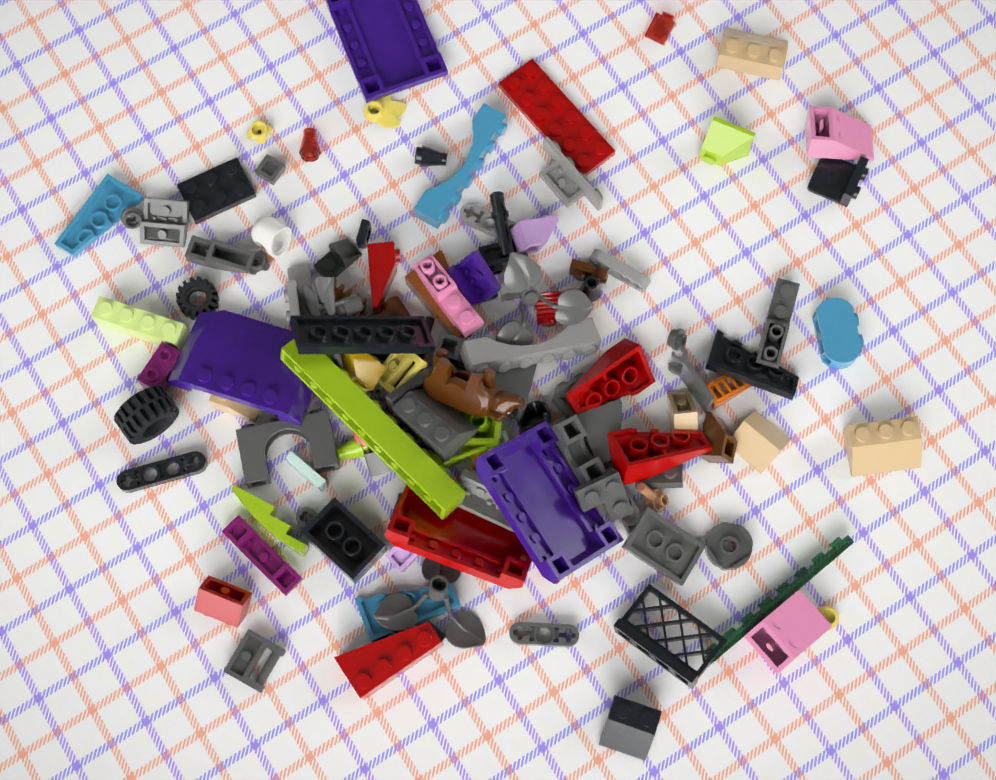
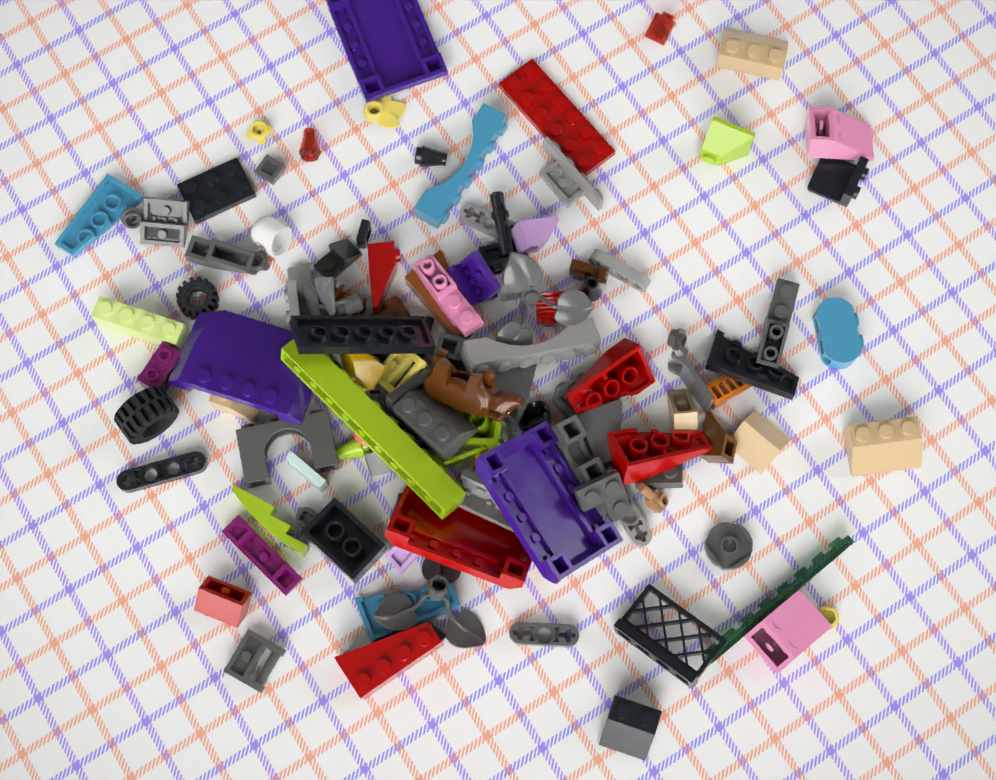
(663, 546): dark grey plate -> none

